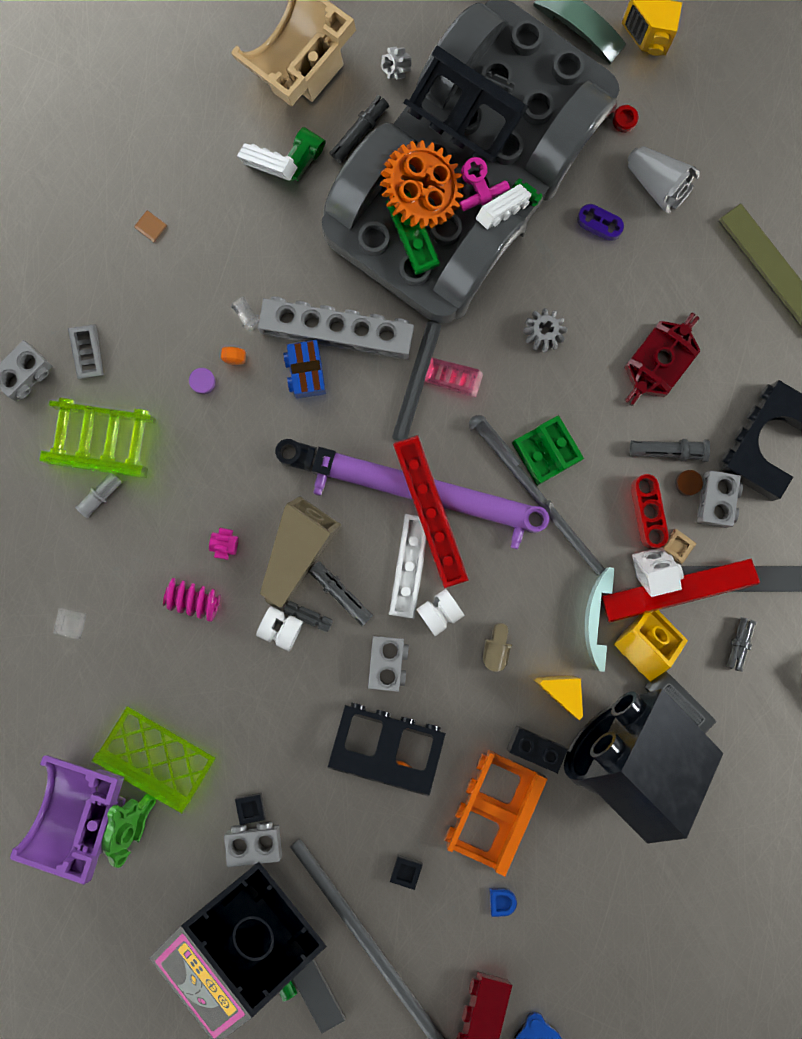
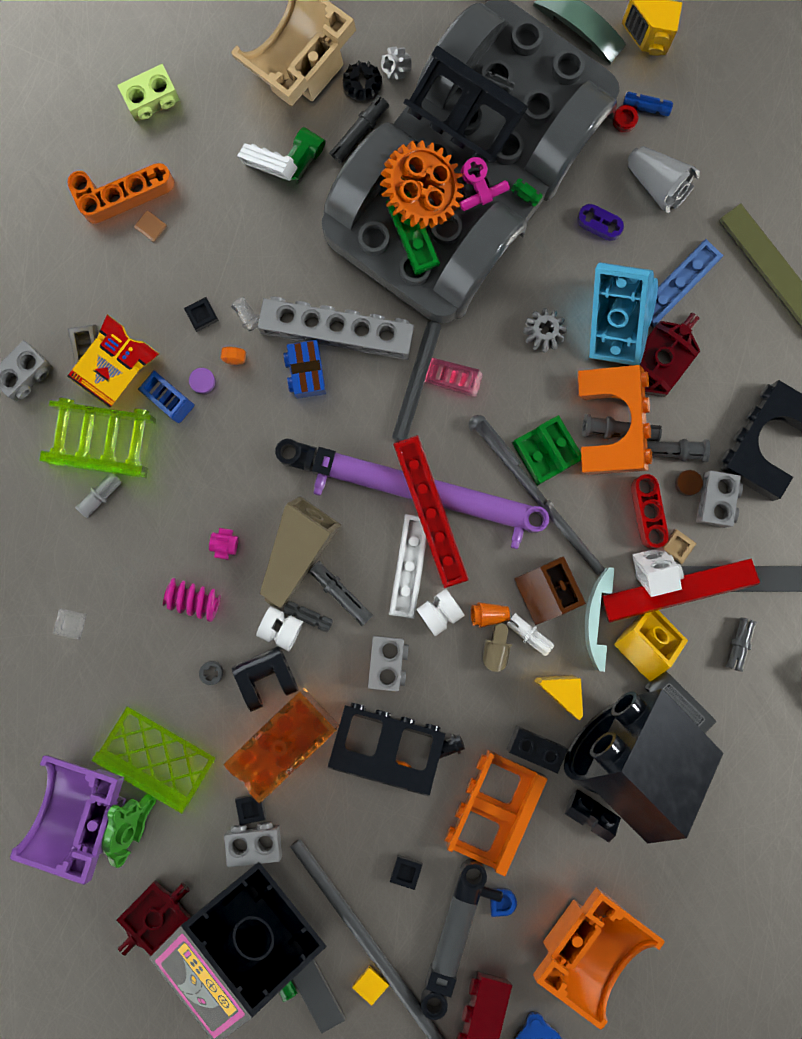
(111, 362): none -> piece
(124, 187): none -> orange beam
(145, 86): none -> yellowish green brick
(153, 918): none -> dark red plate
(178, 407): none -> blue slope
(201, 314): none -> black tile
(215, 679): none -> dark grey bush
(260, 667): none -> black connector
(282, 745): none -> clear orange piece
(354, 88): none -> black gear
(370, 985): none -> yellow tile
(443, 970): none -> piece
(452, 746): none -> black pin
(489, 614): none -> orange cone
(503, 206): white piece -> none
(530, 635): none -> white axle
(549, 591): none -> reddish brown slope
(586, 810): none -> black piece
(589, 953): none -> orange piece
(610, 428): none -> dark grey pin
(621, 312): none -> medium azure brick
(631, 451): none -> orange arch
(648, 103): none -> blue axle
(684, 278): none -> medium blue tile

